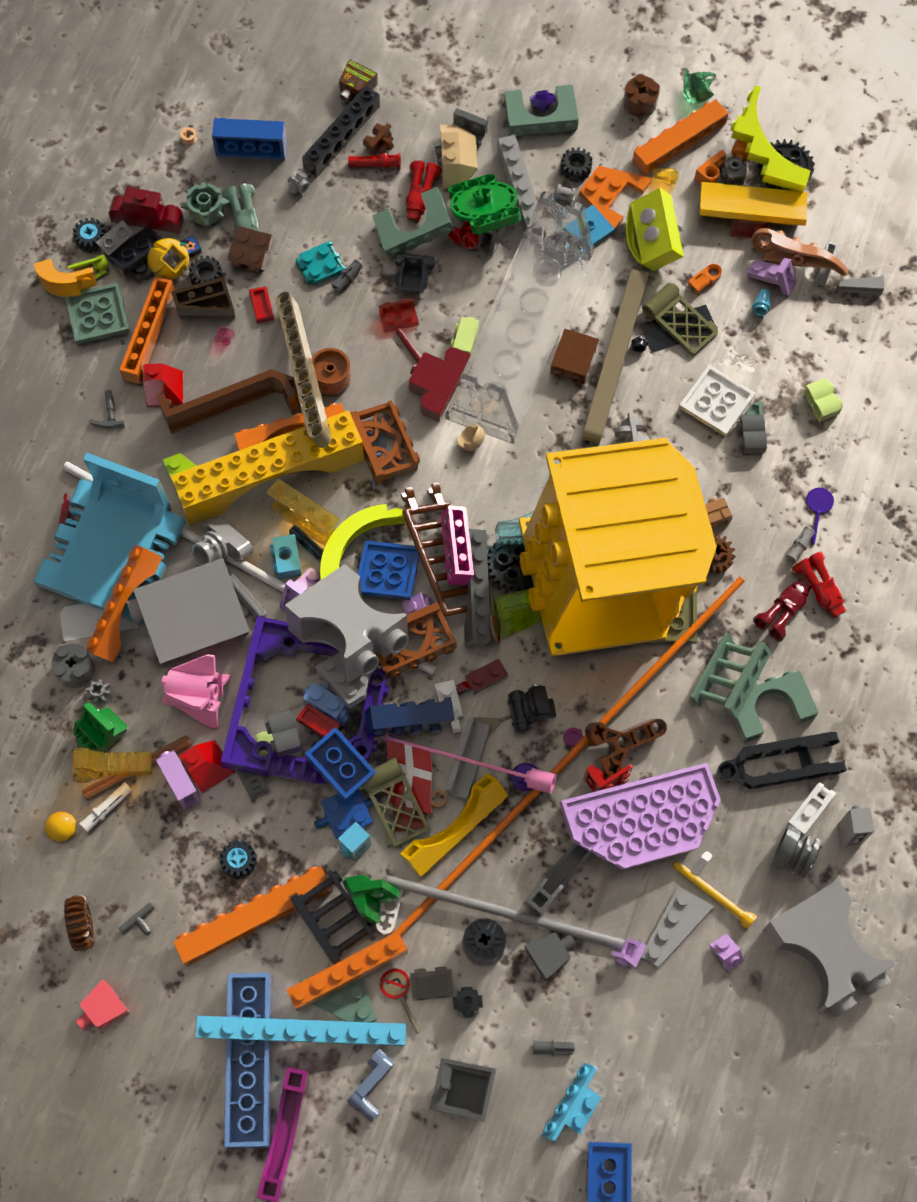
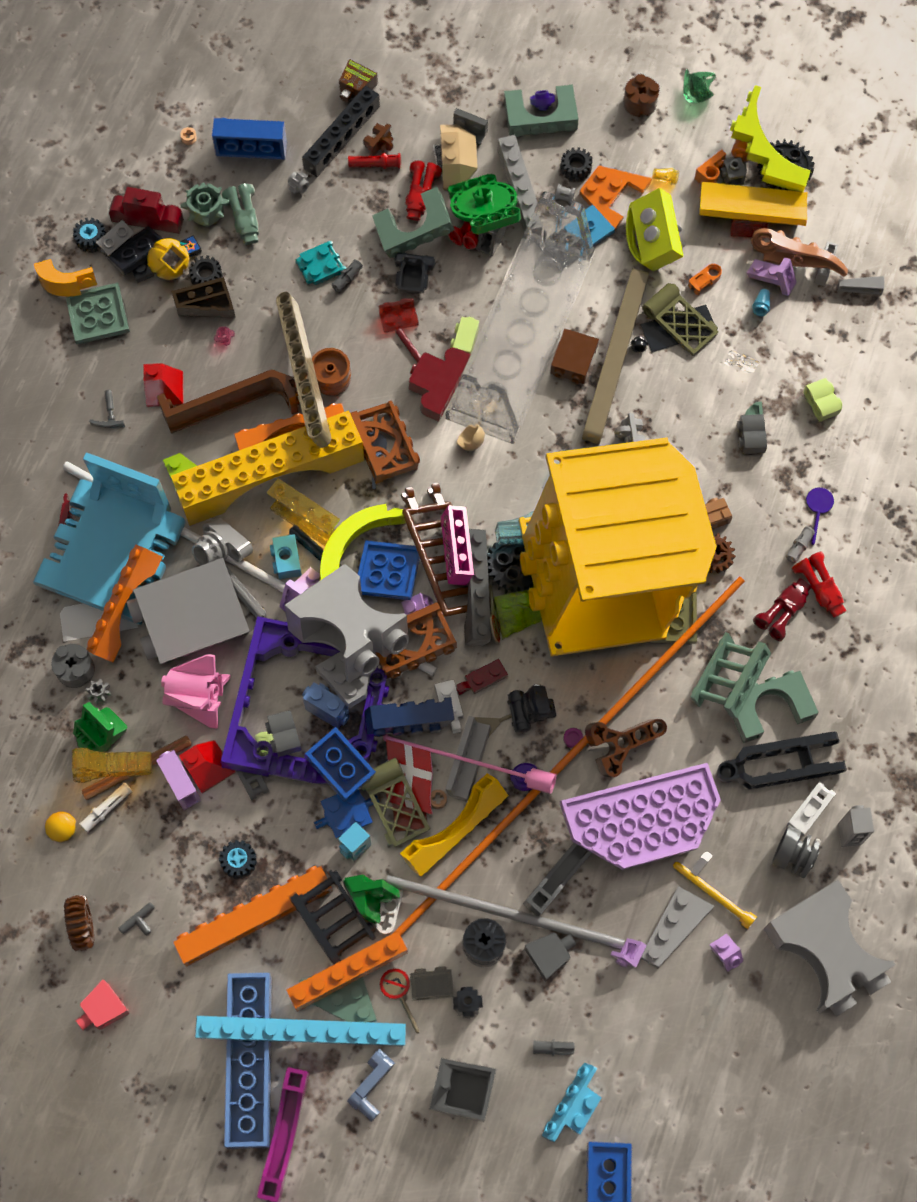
(98, 264): lime plant -> none
(147, 330): orange brick -> none
(250, 249): reddish brown plate -> none
(261, 304): red tile -> none
(316, 721): red tile -> none
(595, 781): red bracket -> none
(680, 136): orange brick -> none
(717, 400): white plate -> none

